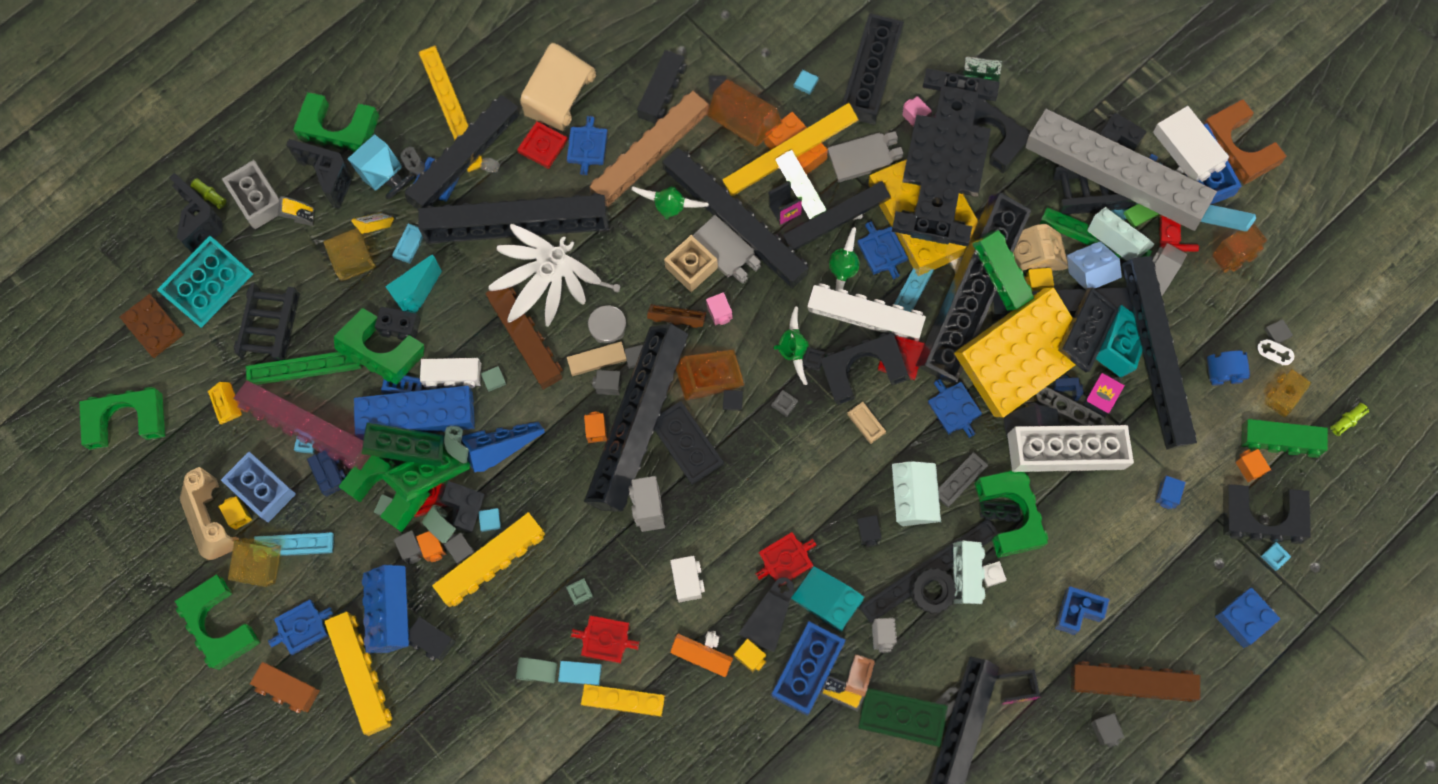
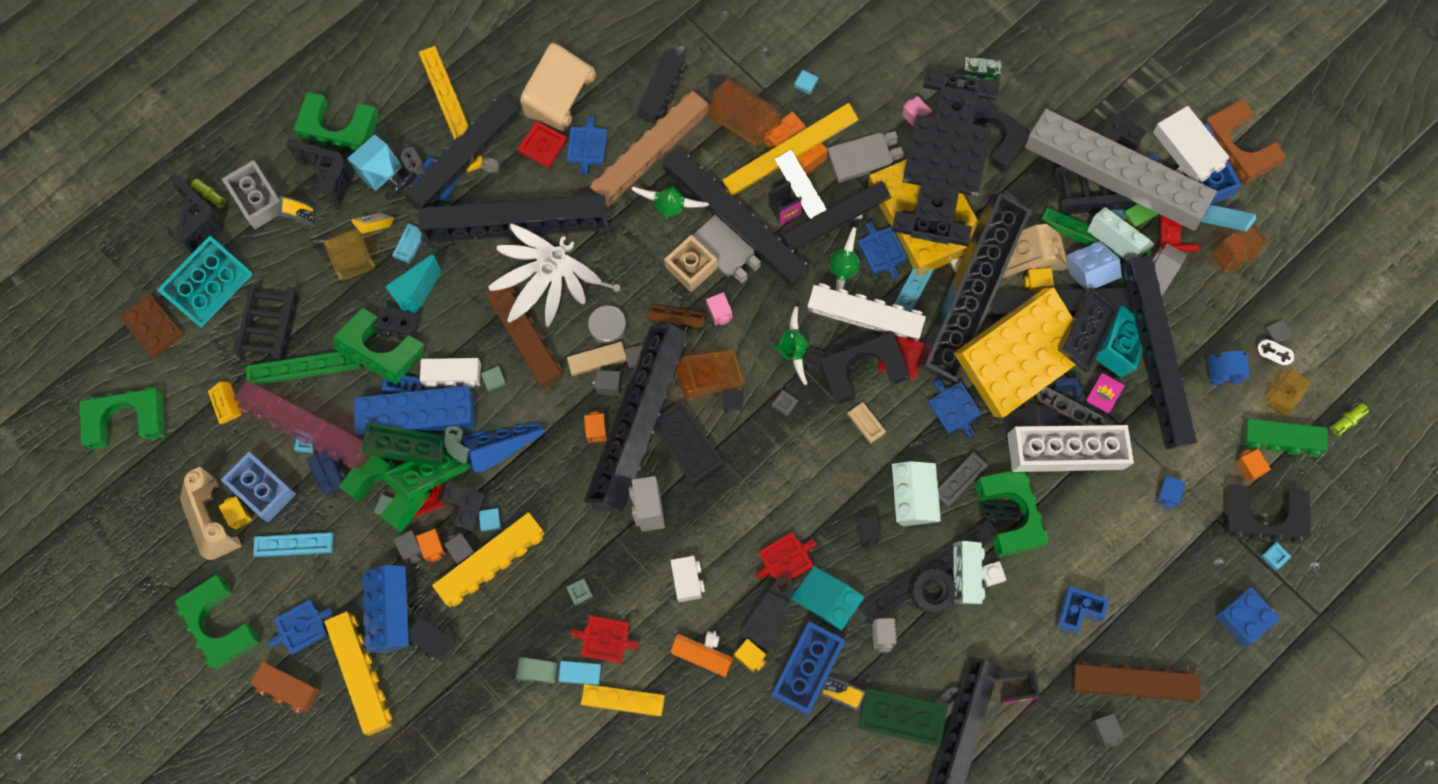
(254, 562): clear yellow brick -> none
(437, 525): sand green panel -> none
(859, 675): nougat tile -> none
(873, 67): black brick -> none
(1003, 270): brick -> none

